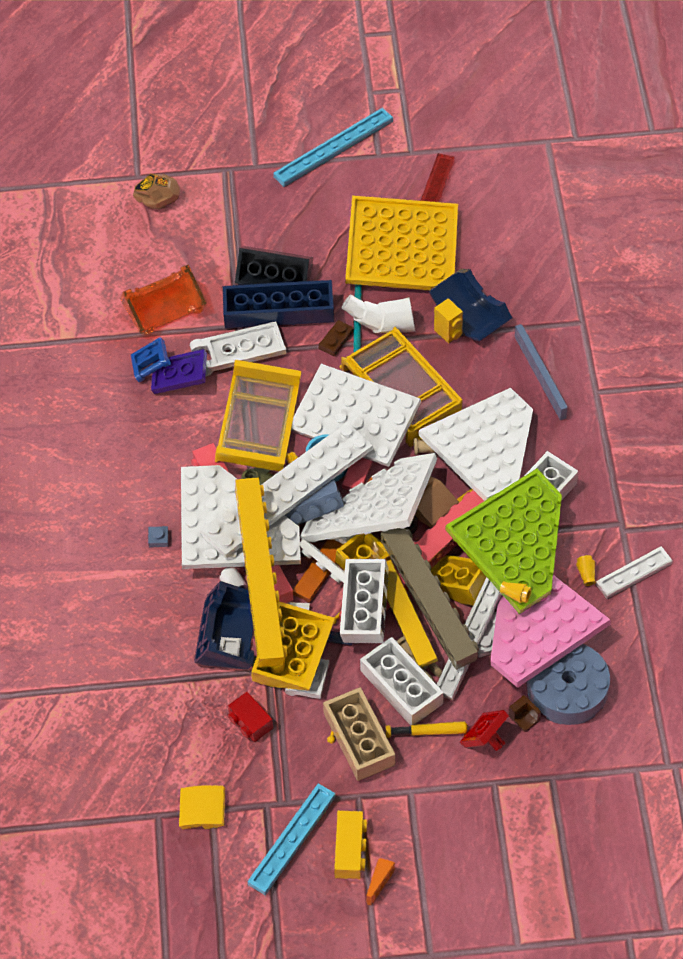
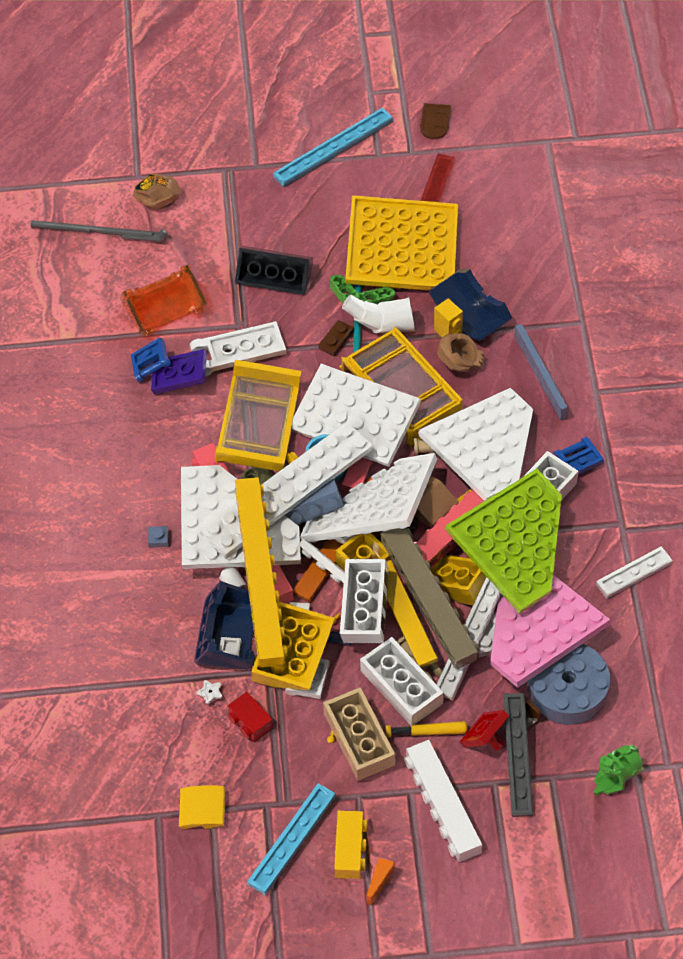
(131, 234): none -> dark grey bar
(210, 697): none -> white plate
(279, 302): dark blue brick -> none
(378, 295): none -> bright green beam
(435, 120): none -> reddish brown window
(443, 801): none -> white brick
(453, 352): none -> medium nougat helmet
(516, 591): yellow cone -> none
(518, 755): none -> dark grey tile
(582, 460): none -> blue plate
(586, 568): yellow cone -> none
(617, 769): none -> bright green helmet

